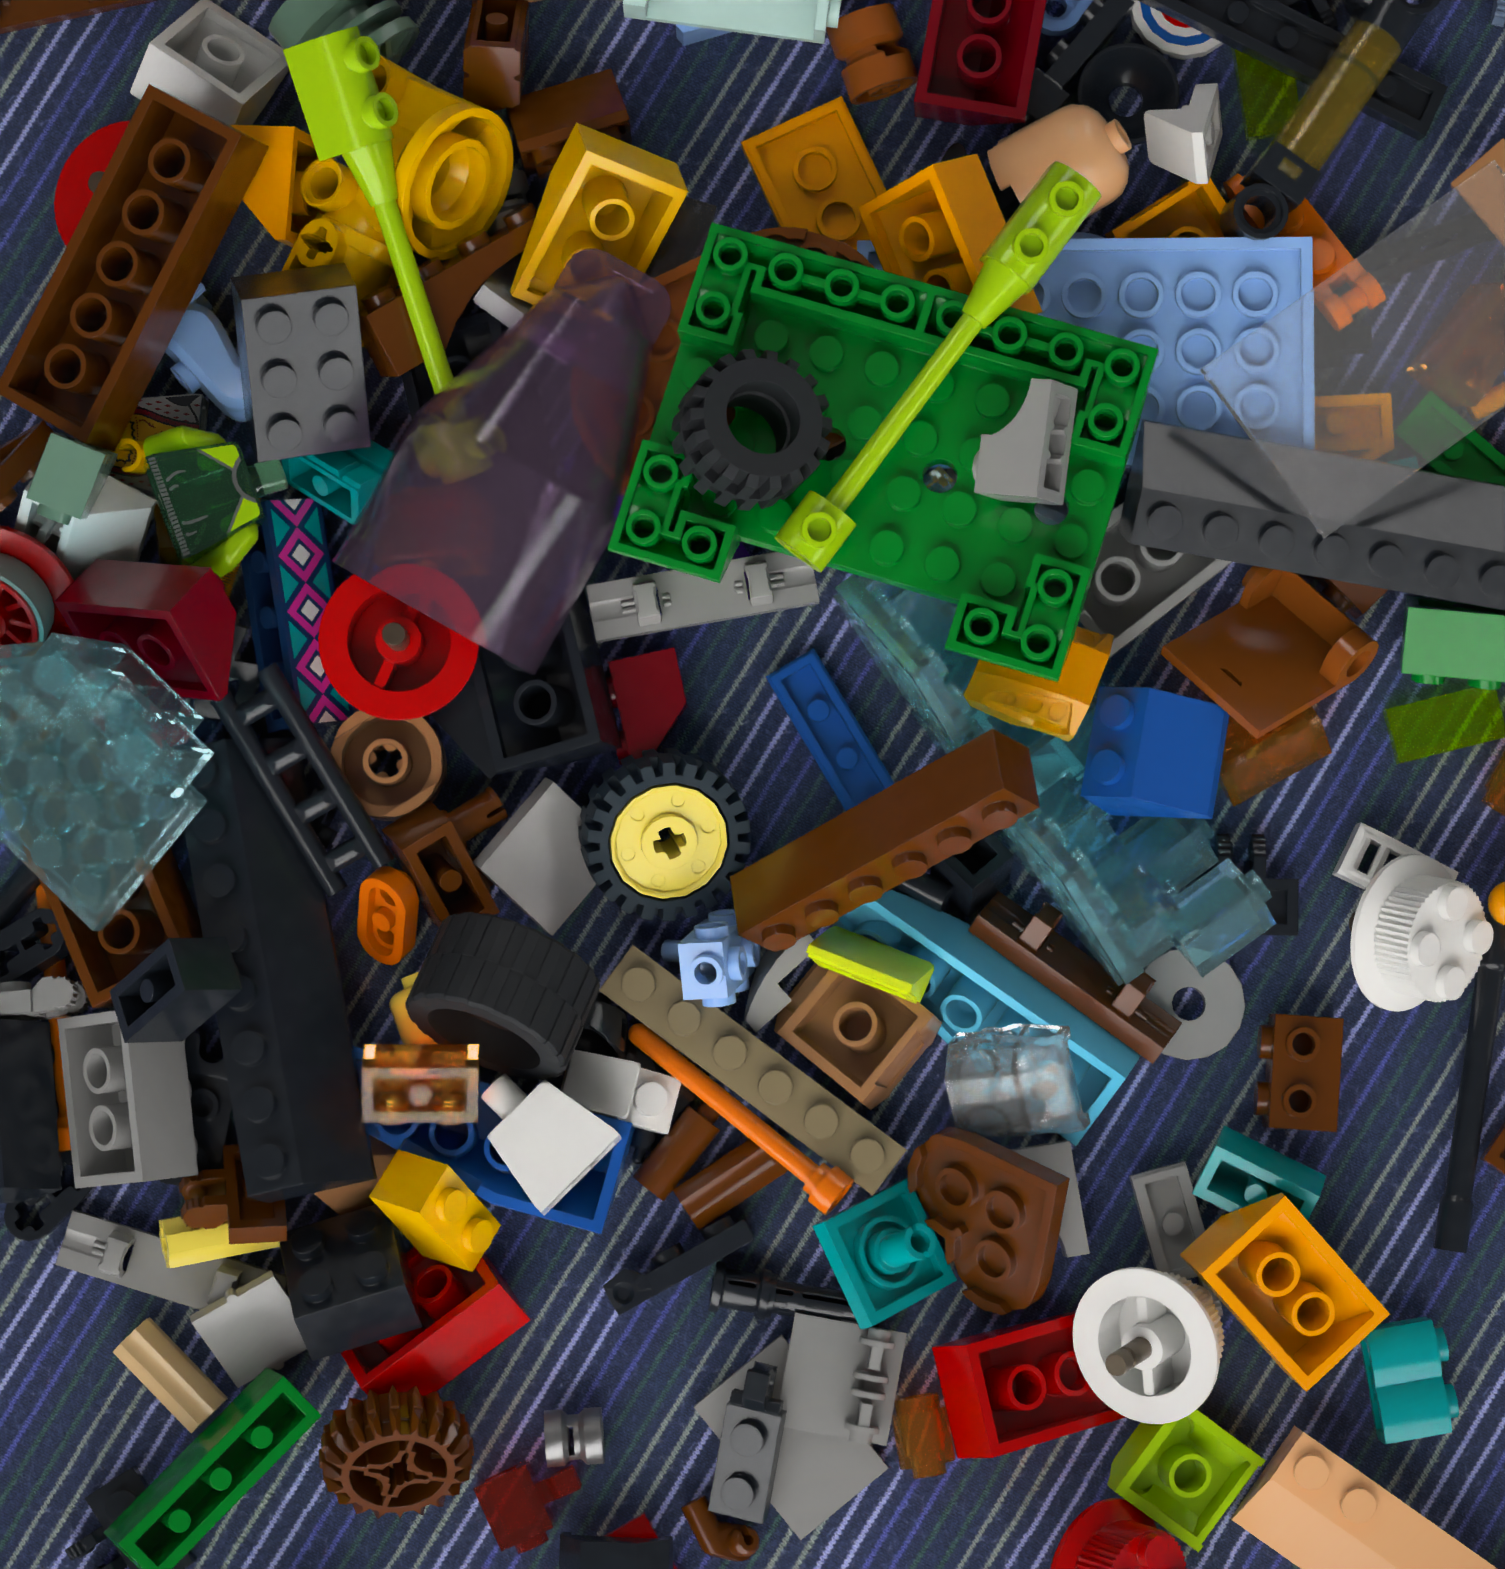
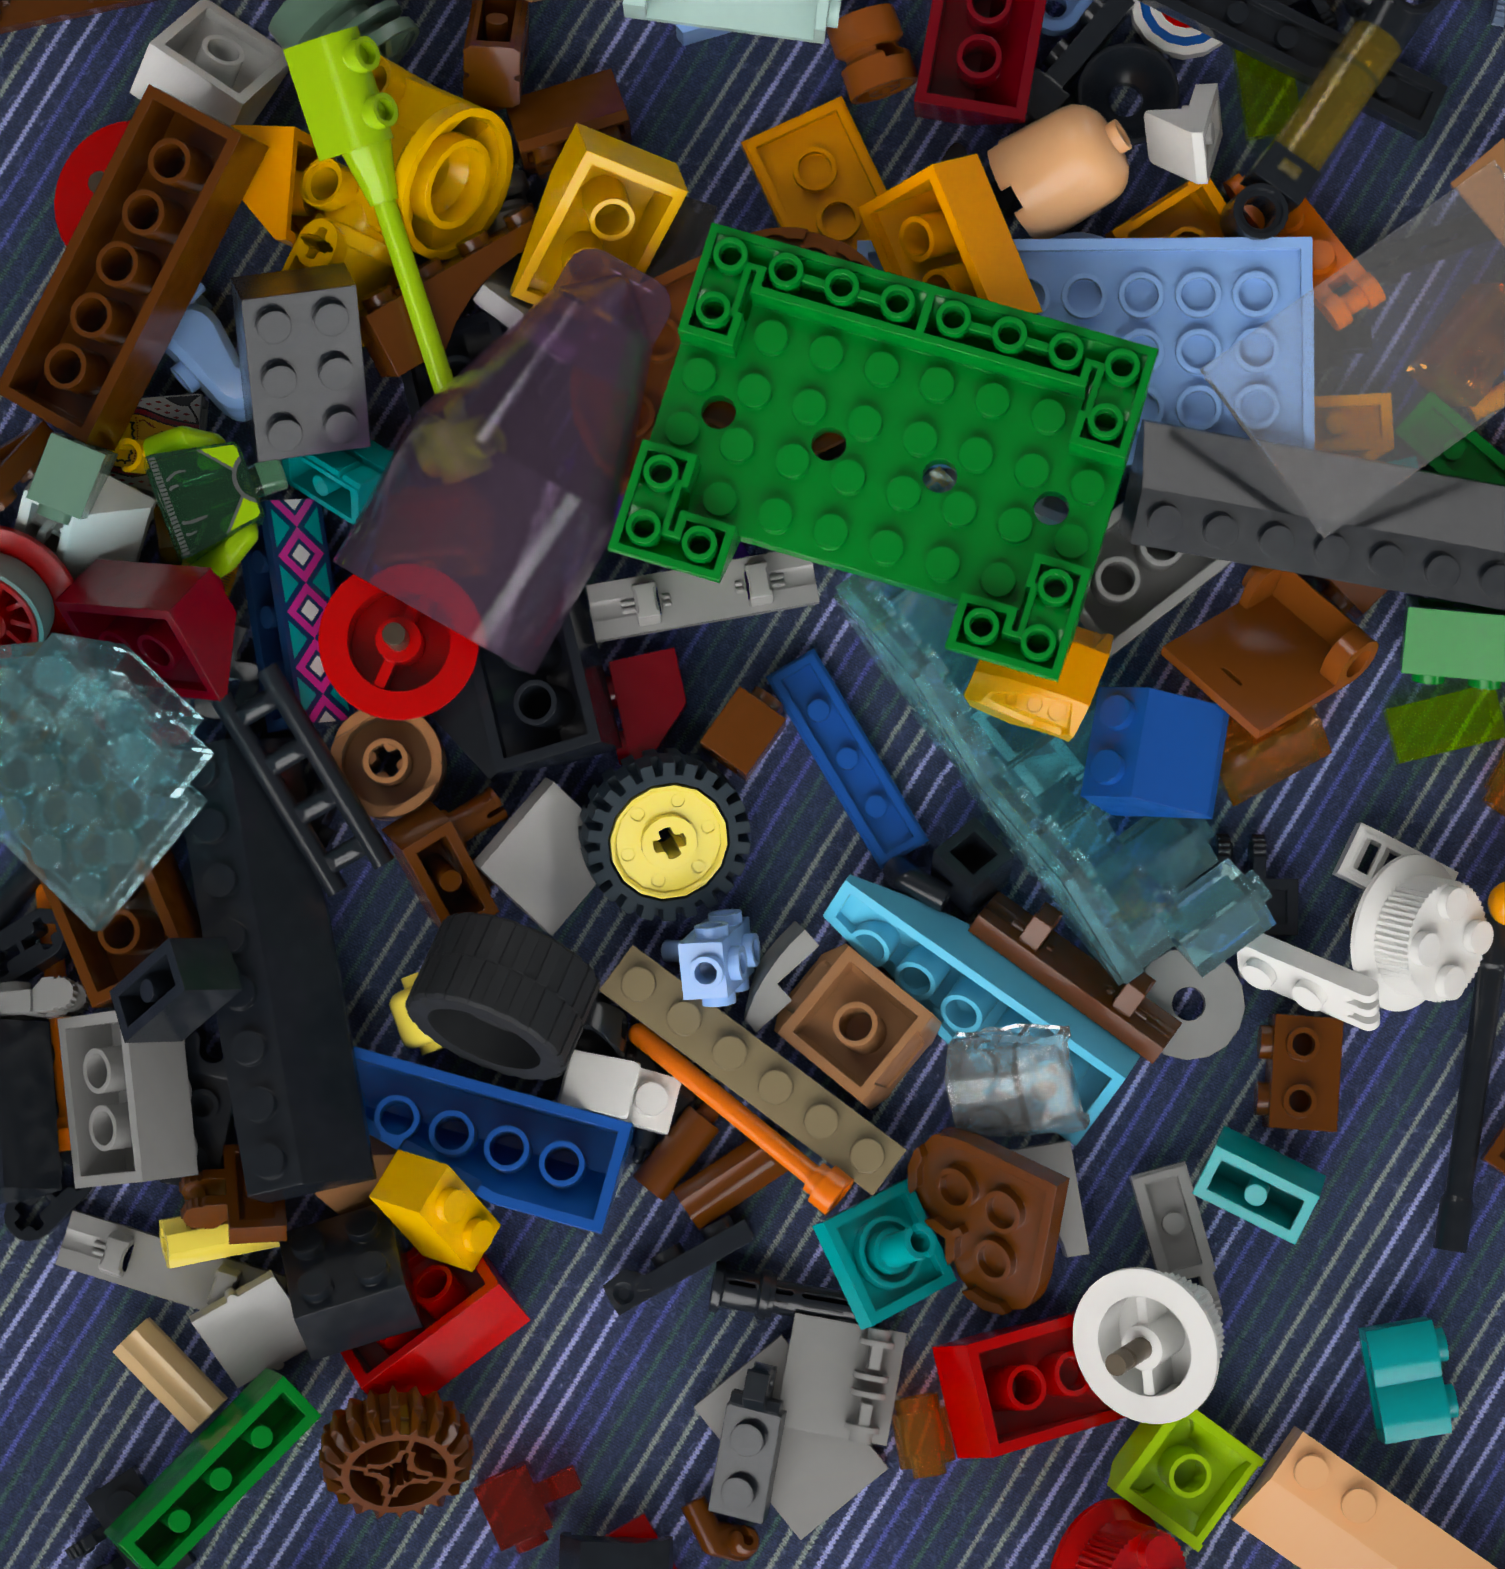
(387, 915): orange plate -> none
(420, 1083): clear orange brick -> none
(546, 1139): white torso -> none
(587, 1437): flat silver wheel -> none
(744, 731): none -> reddish brown brick
(781, 399): black tyre -> none
(871, 963): neon yellow slope -> none
(885, 841): reddish brown brick -> none
(1010, 269): lime bar -> none
(1032, 452): light grey arch -> none
(1285, 1287): light orange slope -> none
(1310, 981): none -> white hinge

